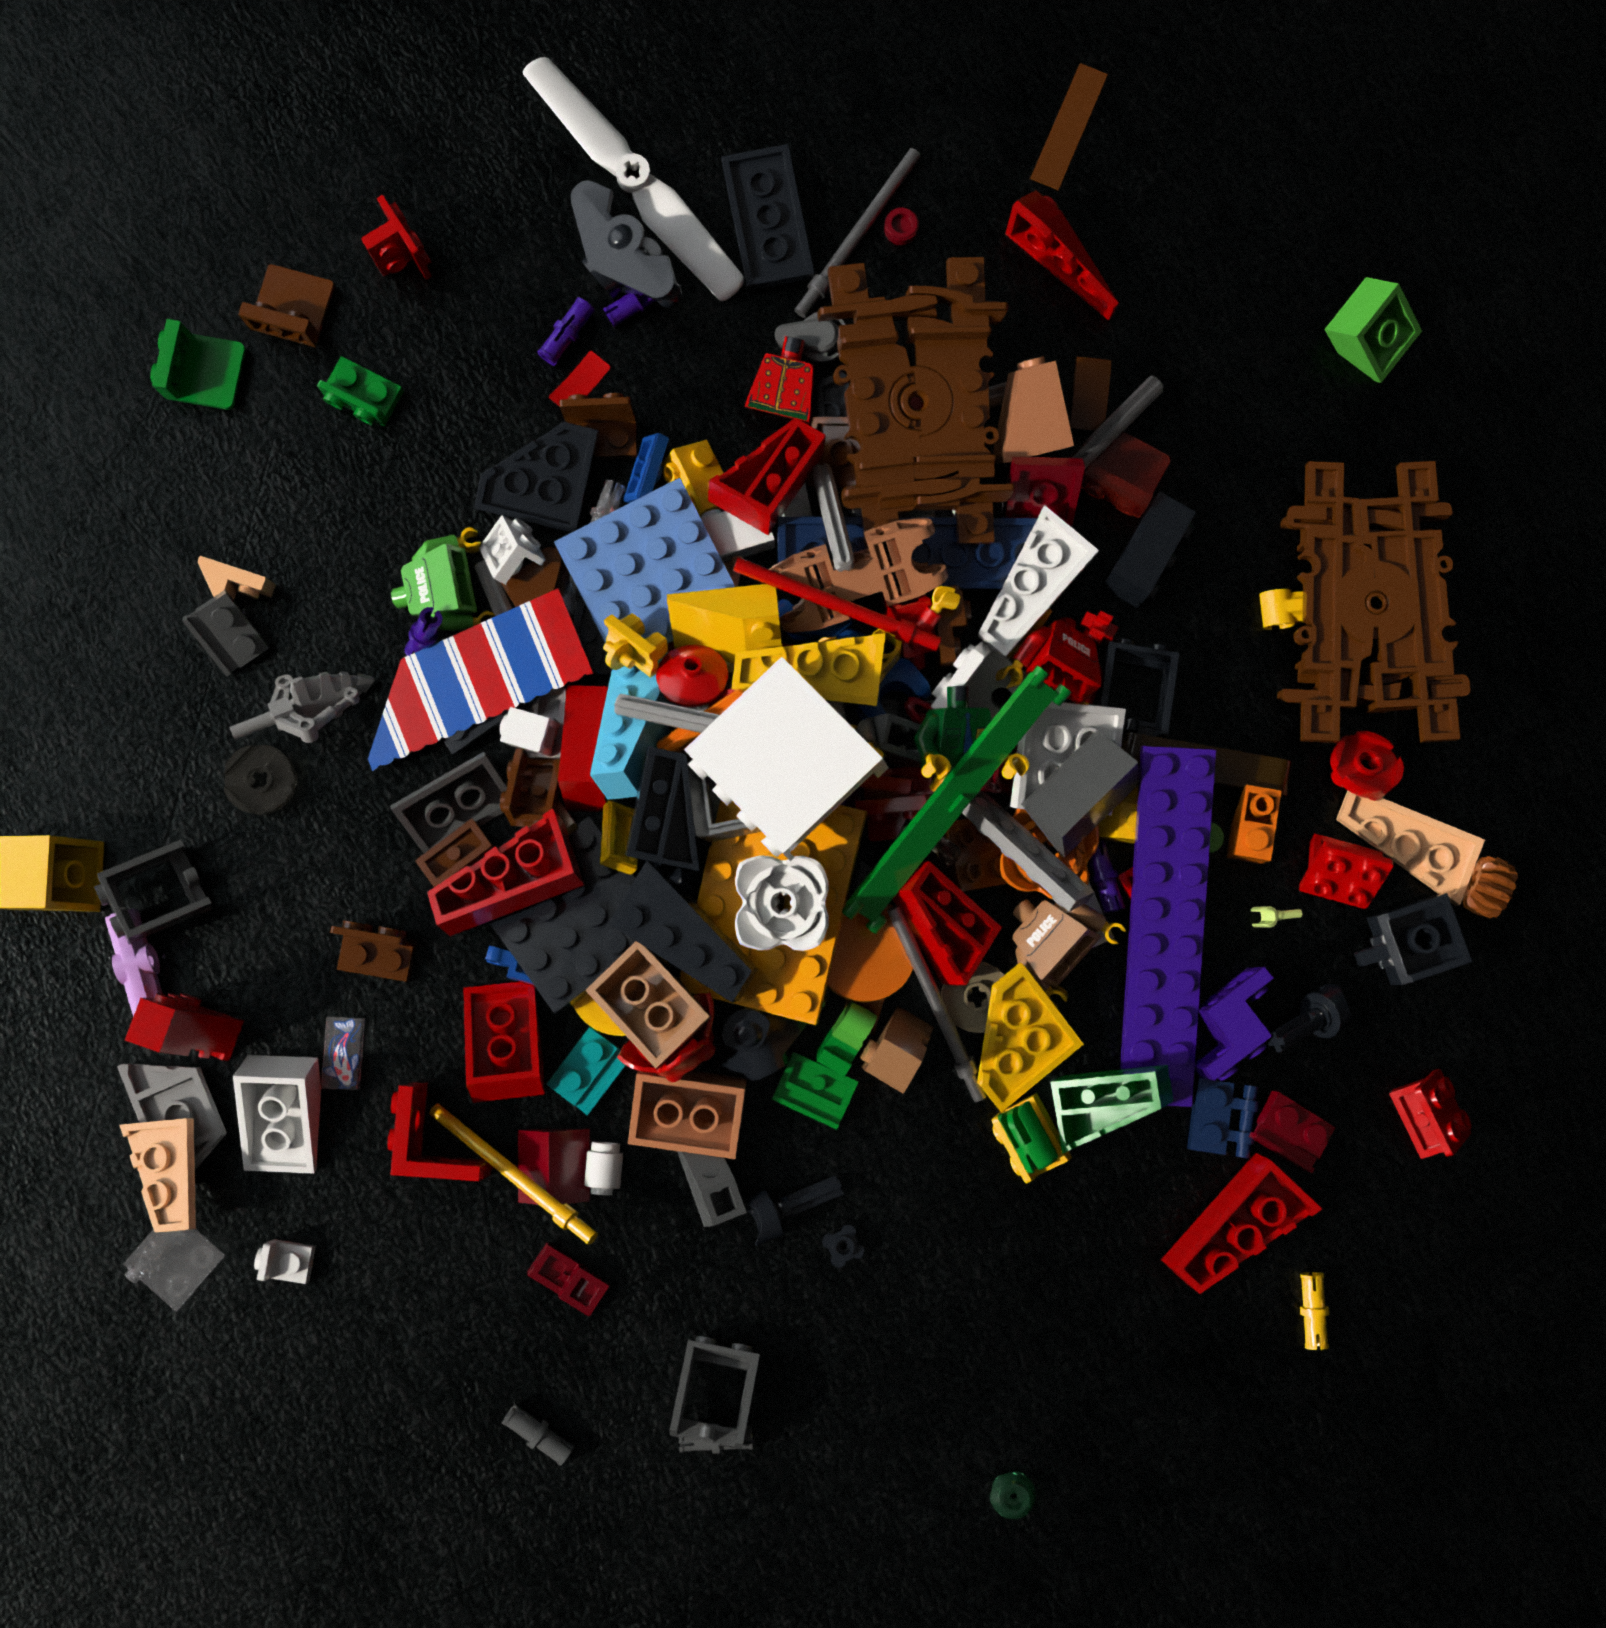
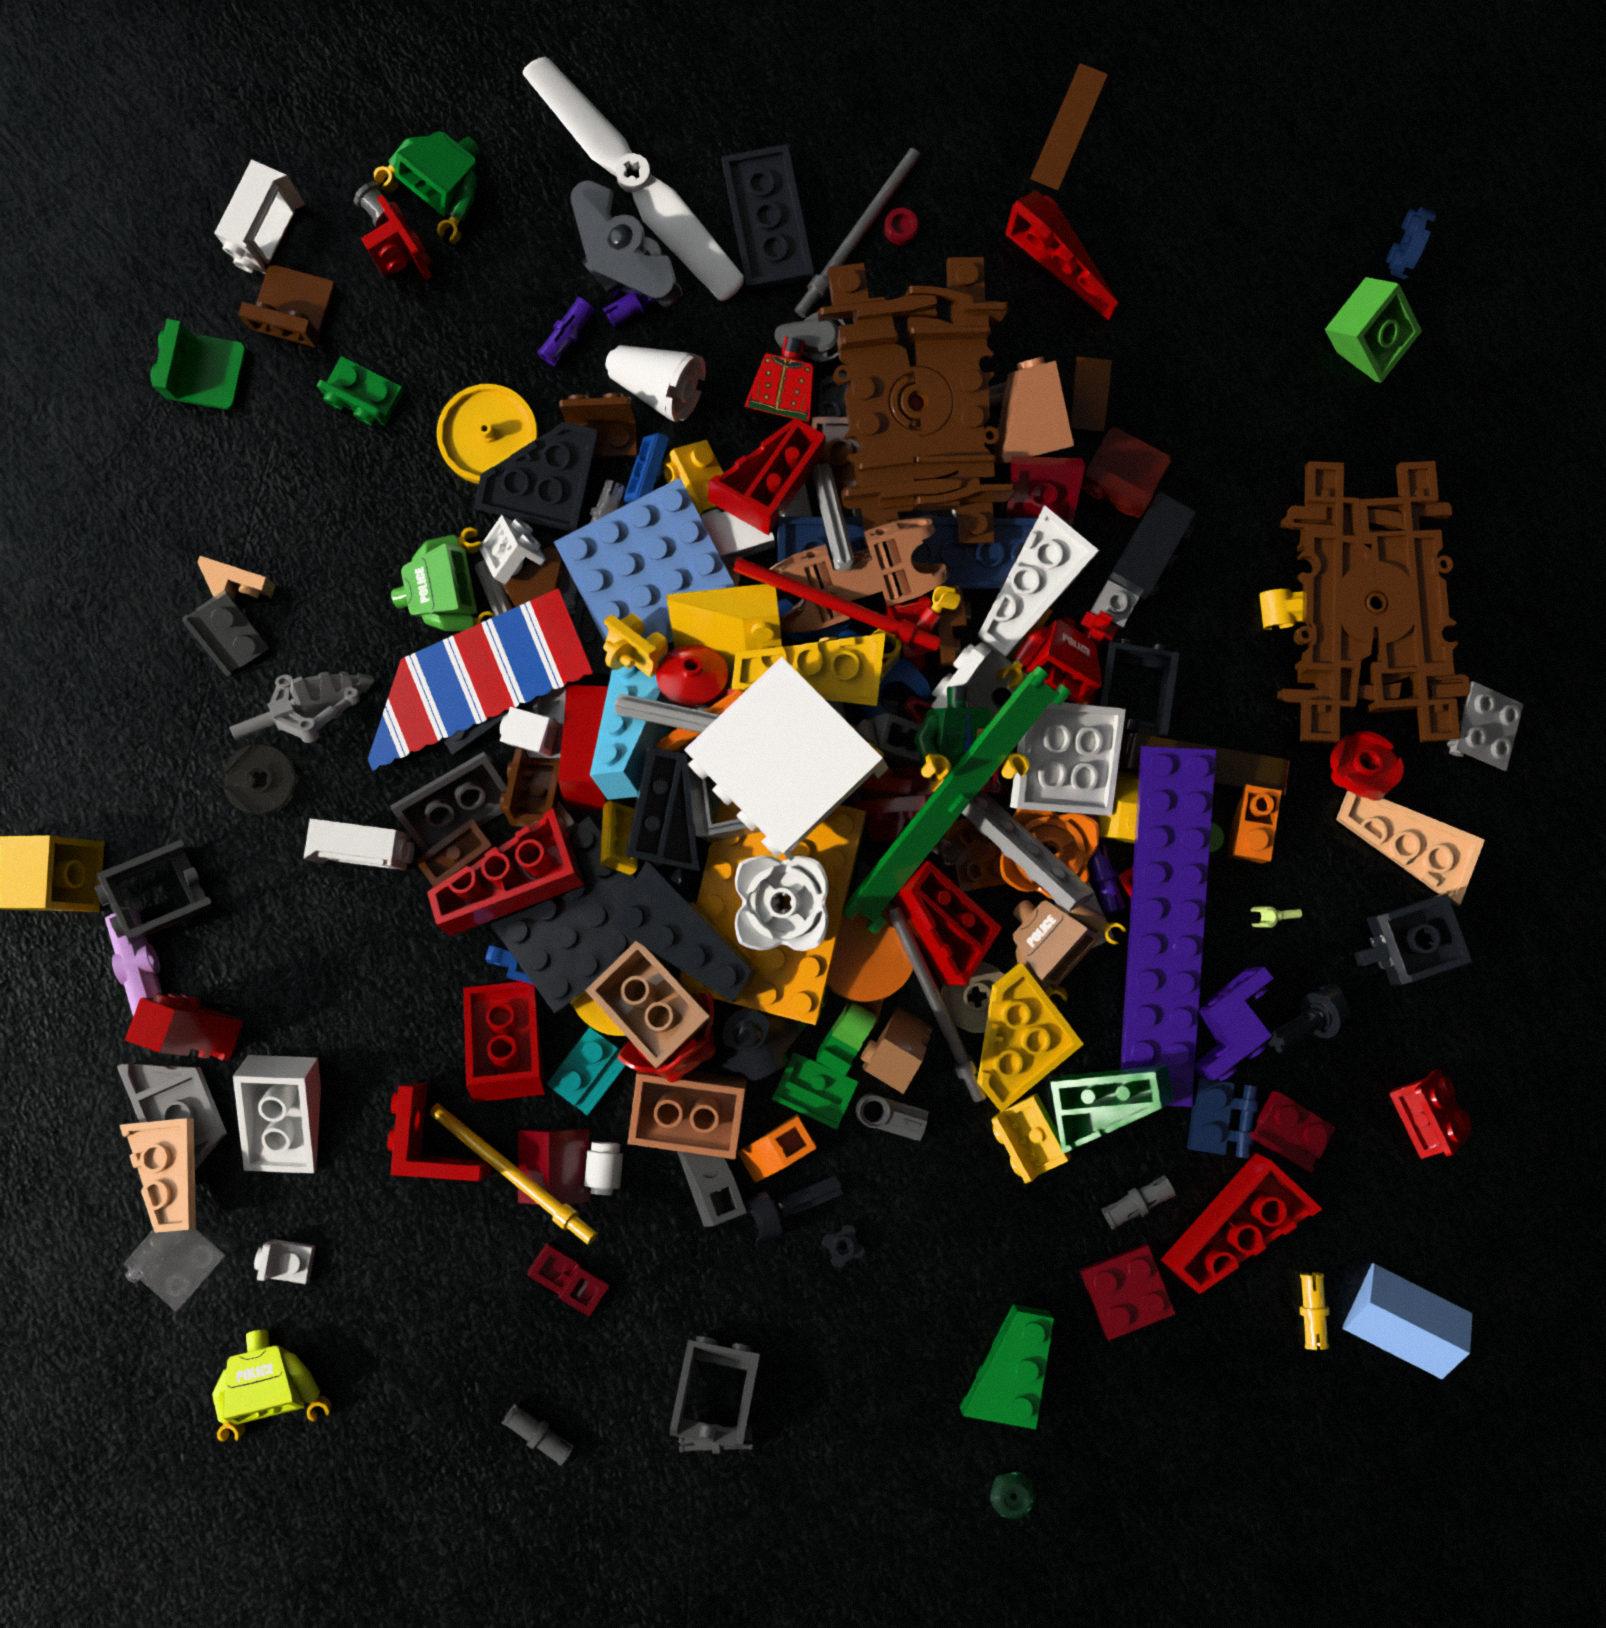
(258, 216): none -> white window
(263, 1385): none -> neon yellow torso
(342, 1053): tile -> none
(358, 845): none -> white window
(366, 199): none -> dark grey bush
(378, 954): reddish brown bracket -> none
(424, 631): dark purple pin -> none
(438, 173): none -> green torso
(484, 429): none -> yellow piece
(582, 379): red sticker -> none
(659, 377): none -> white cone
(777, 1149): none -> orange slope
(894, 1116): none -> dark grey piece
(1014, 1372): none -> green wedge
(1028, 1137): green arm -> none
(1082, 792): dark grey slope -> none
(1116, 602): none -> light grey brick
(1119, 420): flat silver axle -> none
(1127, 1291): none -> dark red plate
(1138, 1202): none -> dark grey pin
(1344, 871): red bracket -> none
(1410, 1322): none -> light blue slope
(1412, 244): none -> dark blue plate
(1487, 726): none -> light grey hinge
(1490, 887): dark orange gear -> none

